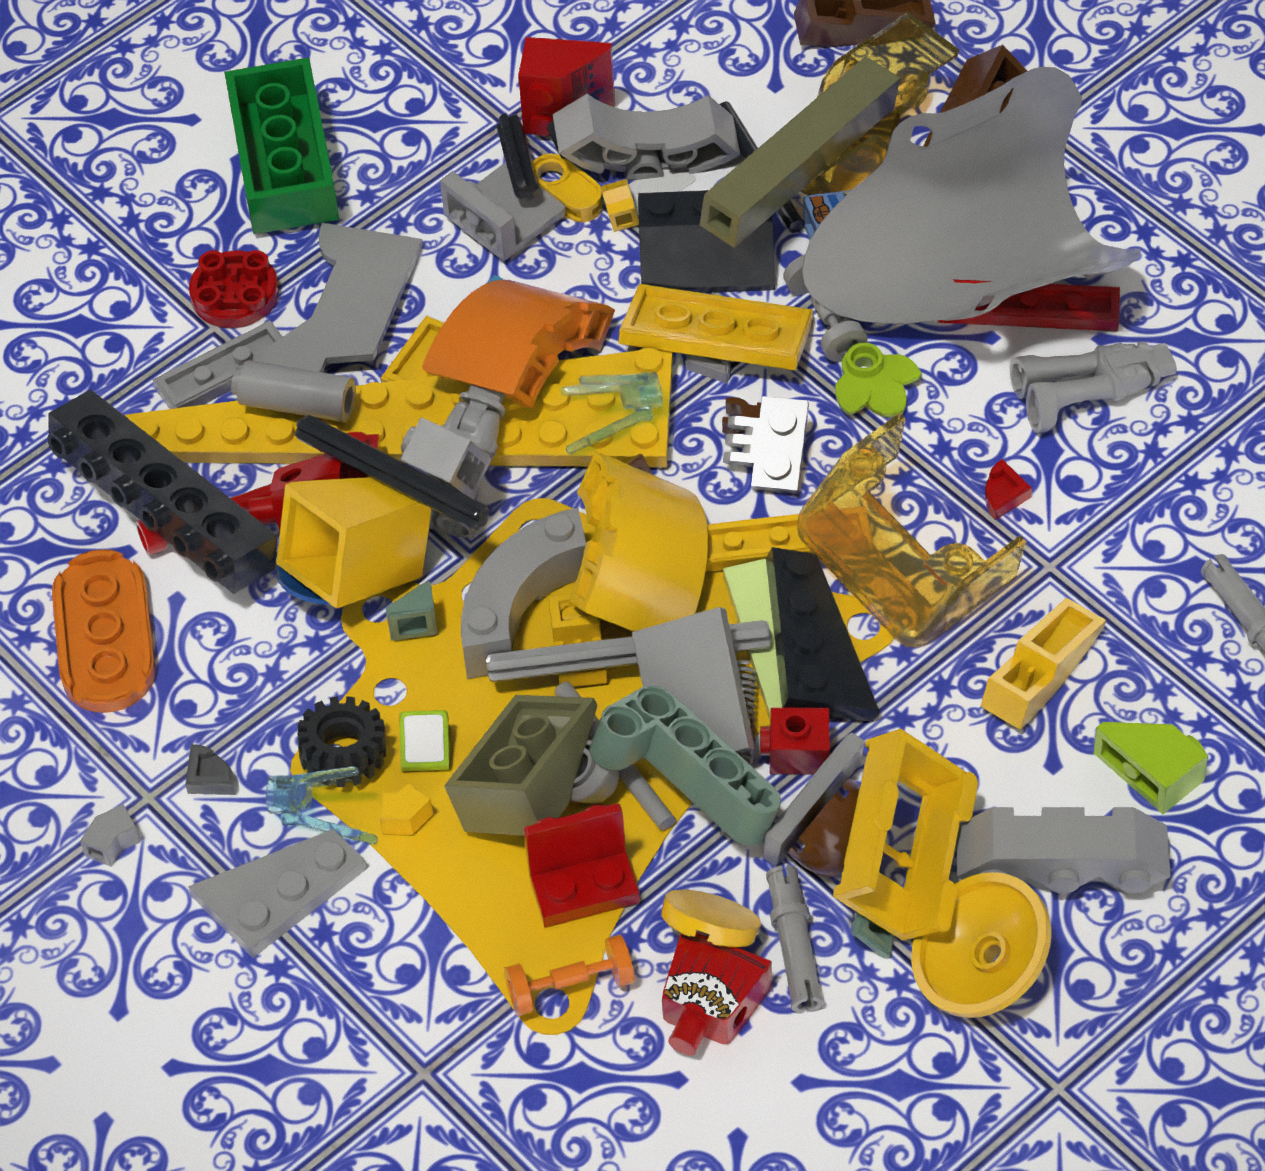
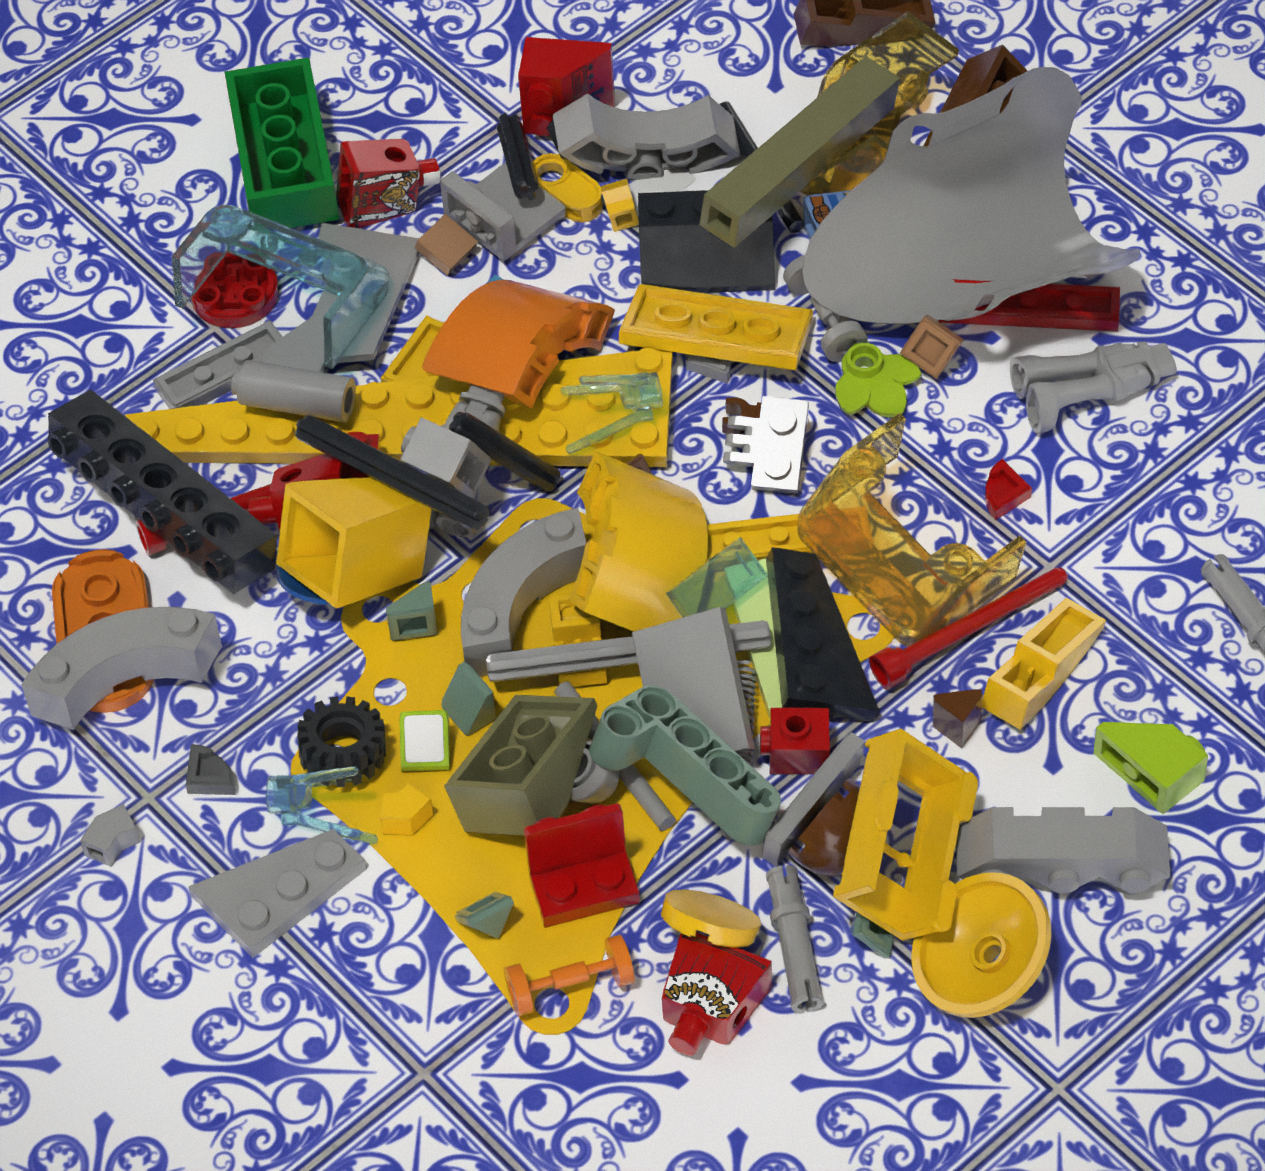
(116, 649): none -> light grey brick
(353, 278): none -> clear light blue windscreen
(380, 180): none -> torso
(446, 244): none -> medium nougat tile
(469, 700): none -> sand green slope
(487, 914): none -> sand green slope
(506, 451): none -> black axle
(718, 580): none -> clear light blue tile
(893, 665): none -> red piece
(931, 346): none -> medium nougat tile
(957, 714): none -> slope

